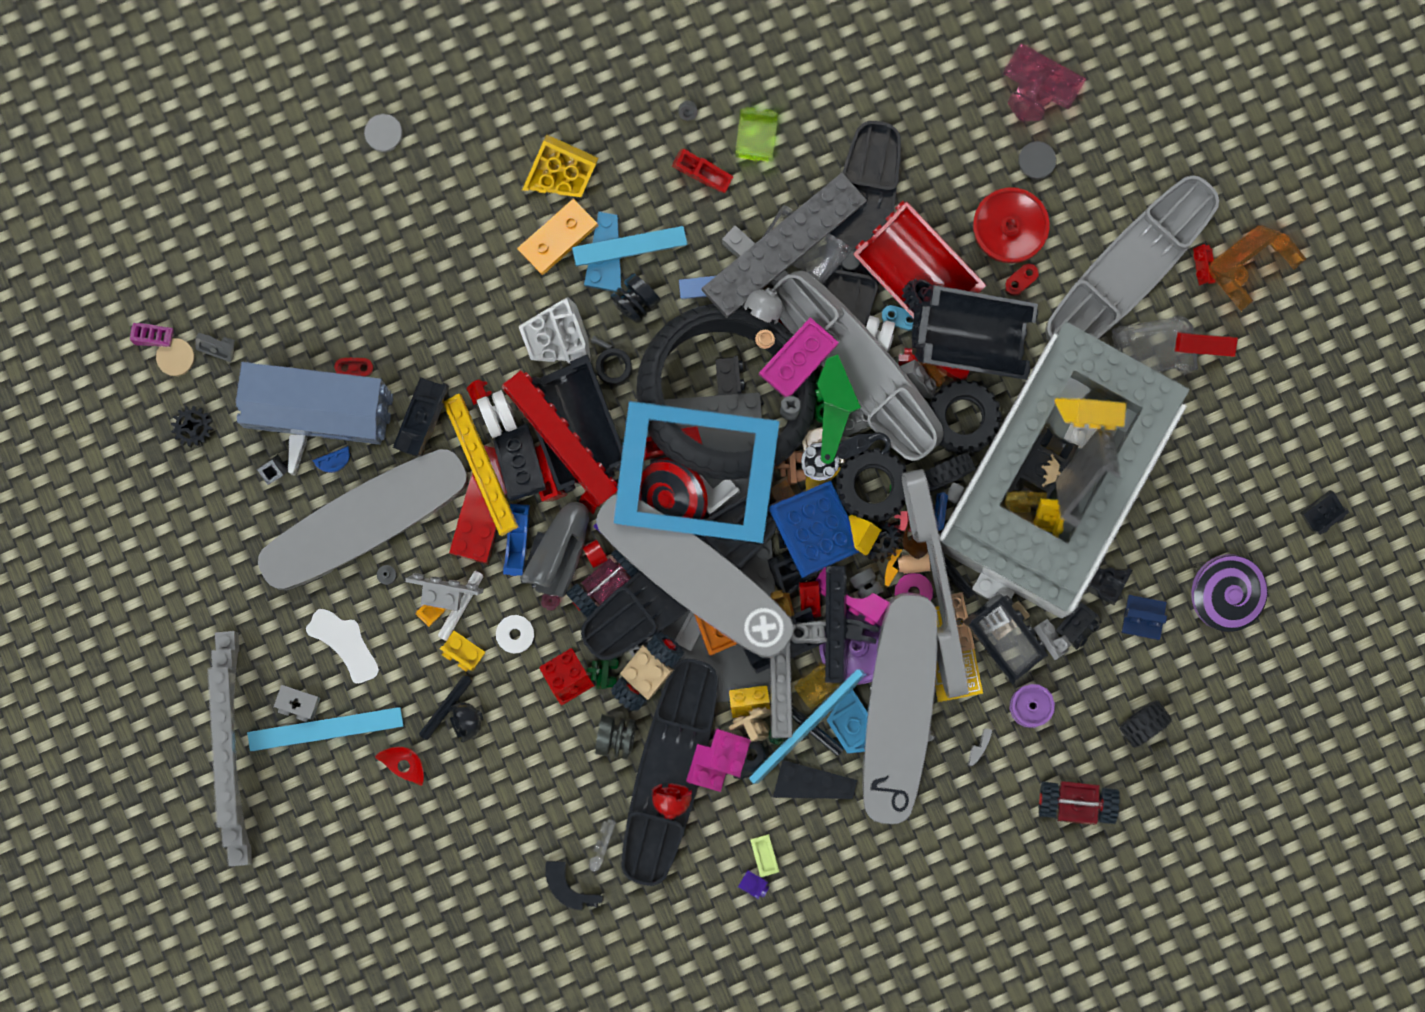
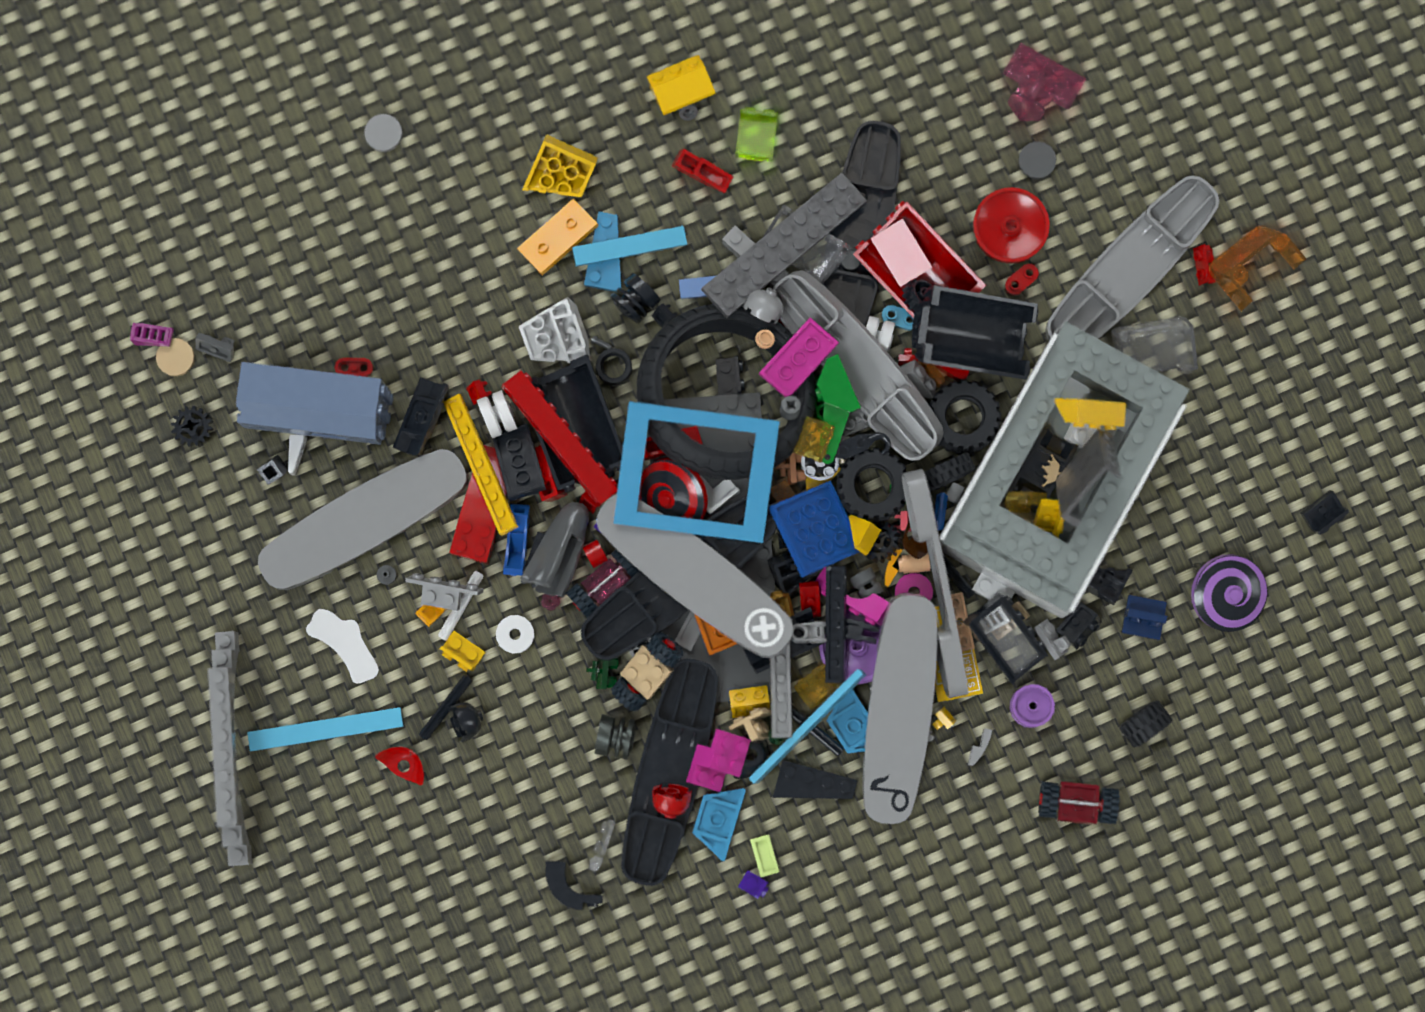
(308, 702): light grey brick -> none
(333, 461): blue tile -> none
(566, 676): red bracket -> none
(663, 315): none -> black tile
(680, 84): none -> yellow slope
(718, 819): none -> dark azure wing
(814, 439): none -> clear yellow bracket
(901, 252): none -> tile
(944, 718): none -> yellow tile
(1206, 344): red tile -> none

